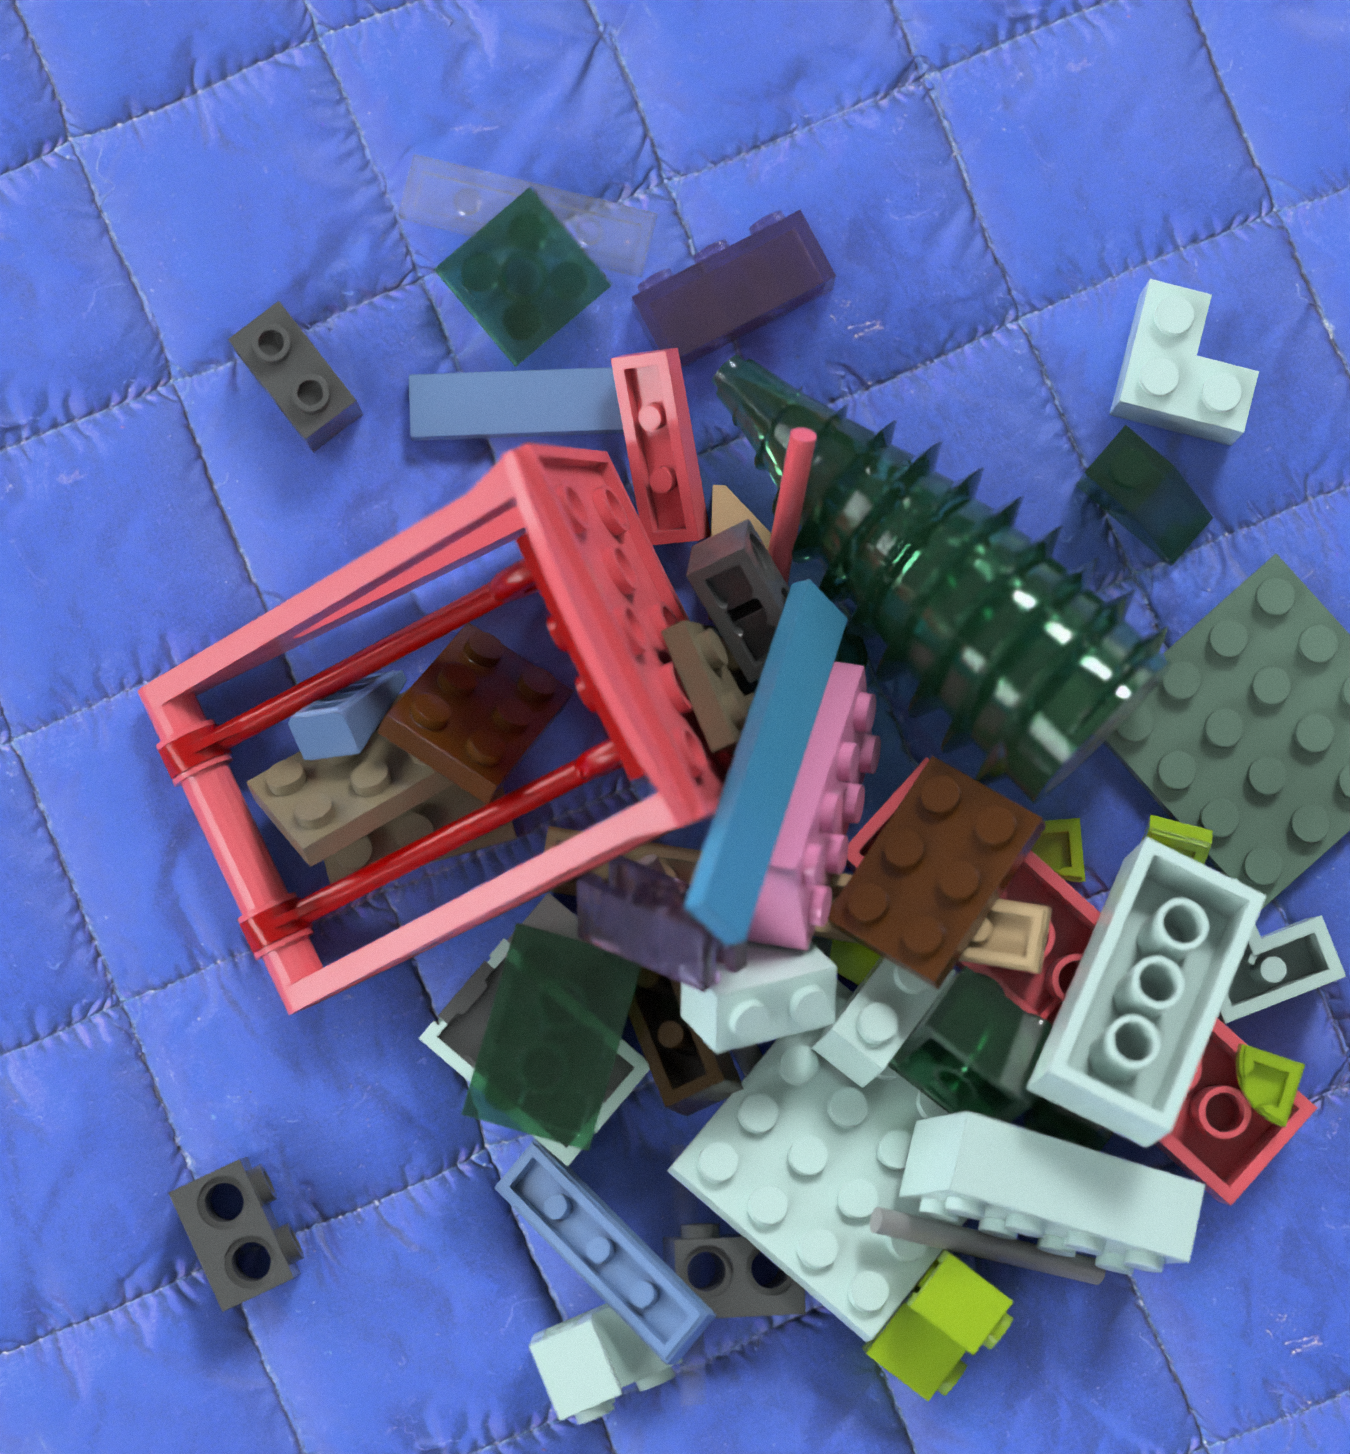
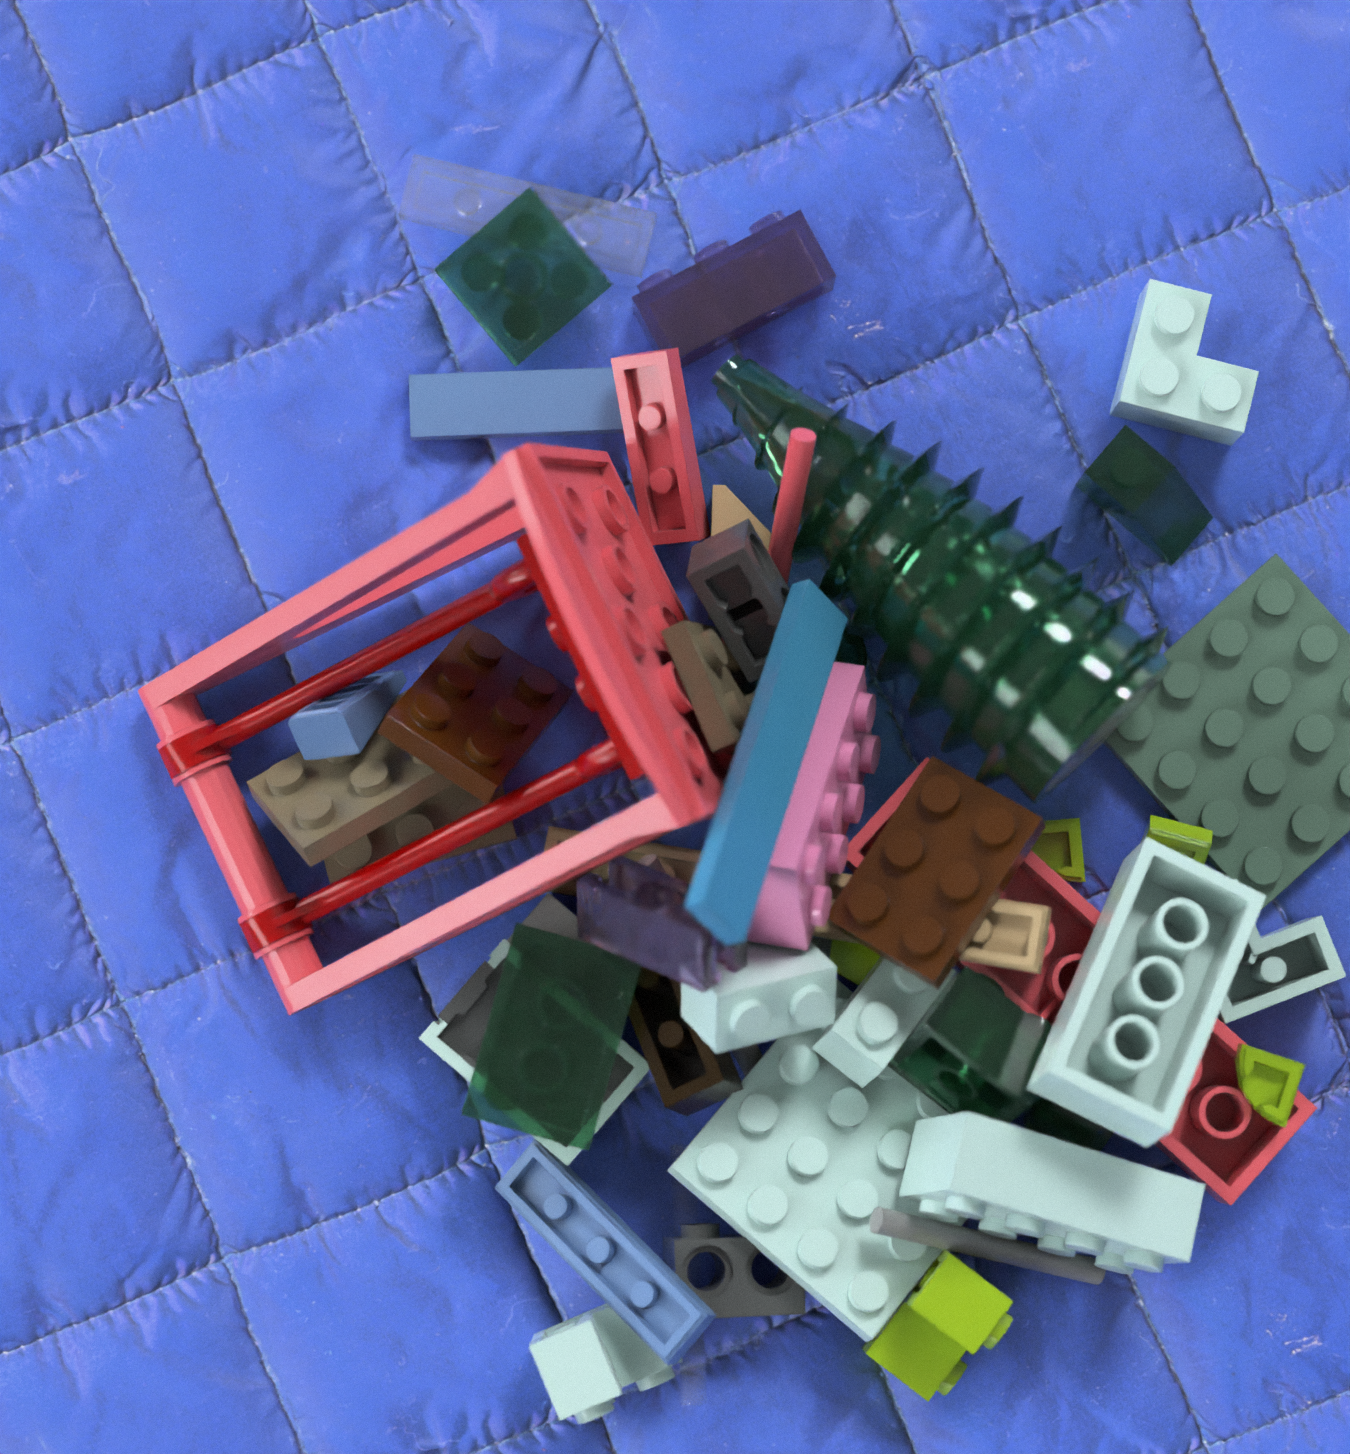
(221, 1239): dark grey brick -> none
(296, 376): dark grey brick -> none

